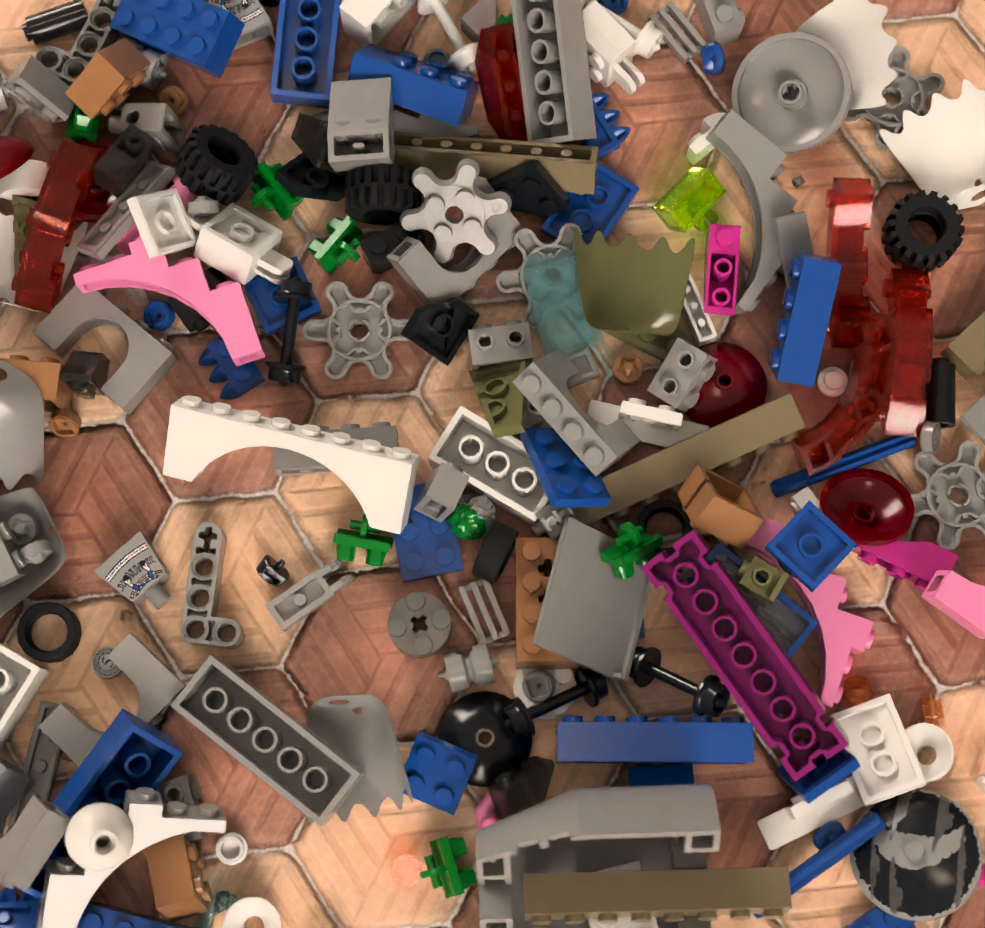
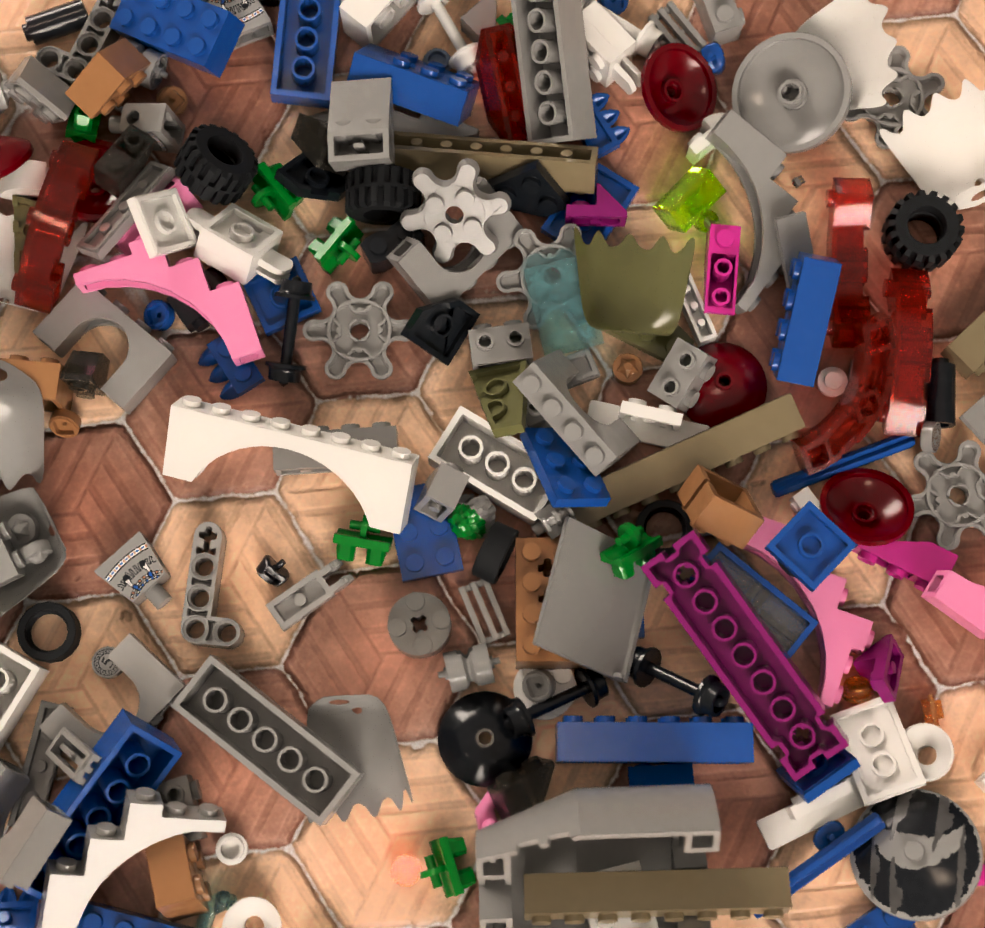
(83, 764): none -> light grey tile
(92, 823): white piece -> none
(203, 206): light grey tile -> none
(438, 772): blue plate -> none
(605, 212): none -> magenta slope
(689, 87): none -> dark red dish
(766, 591): olive brick -> none
(882, 667): none -> magenta slope

